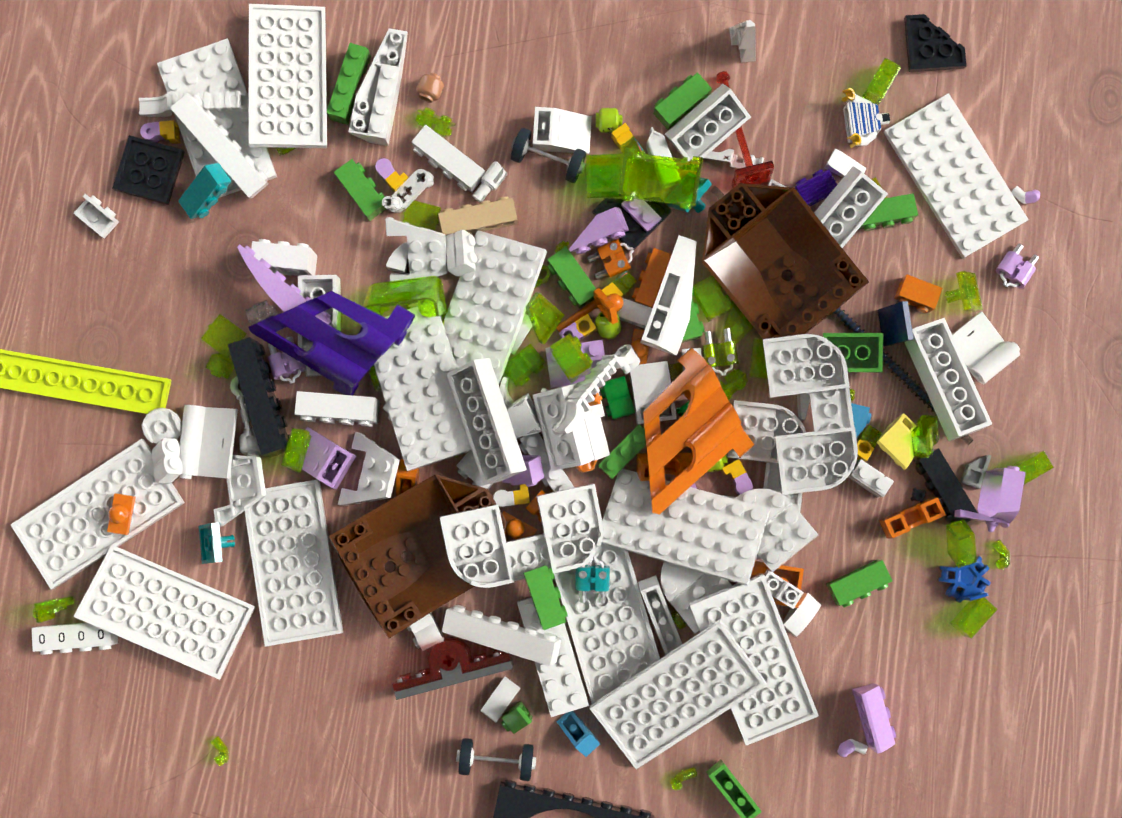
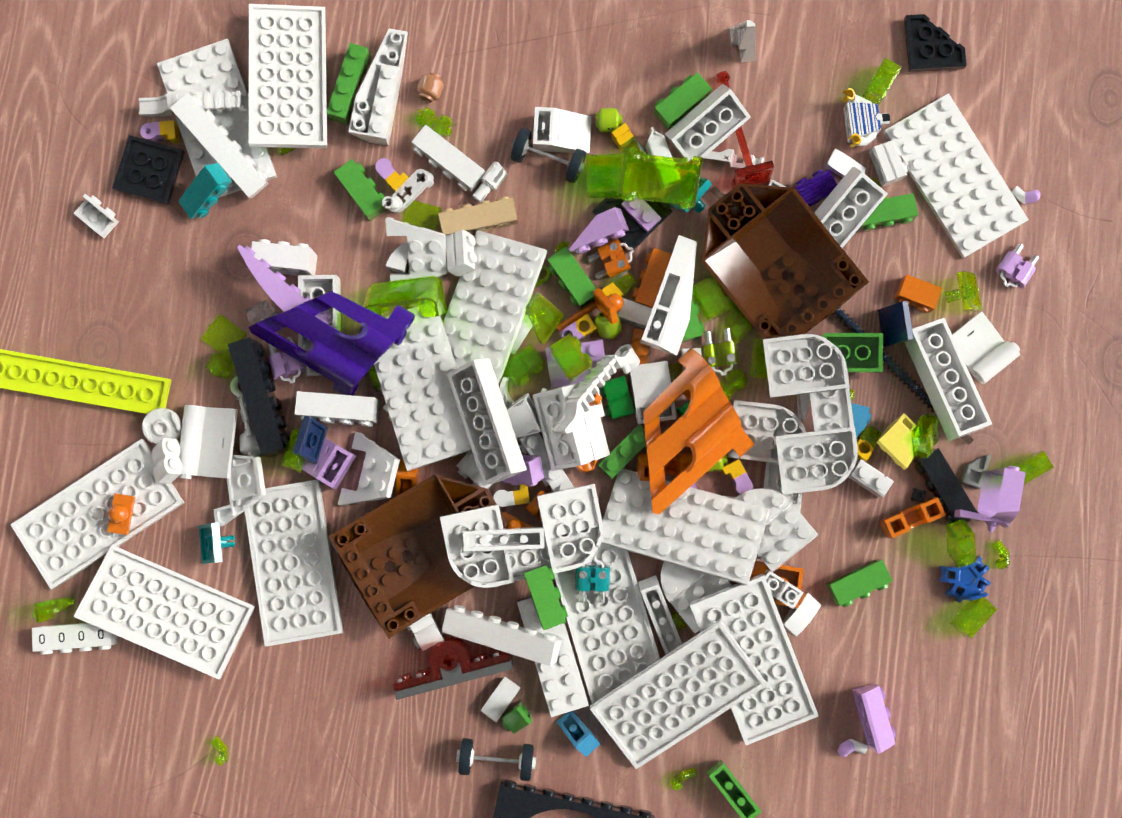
(310, 439): none -> dark blue tile
(504, 539): none -> white slope
(888, 163): none -> white brick

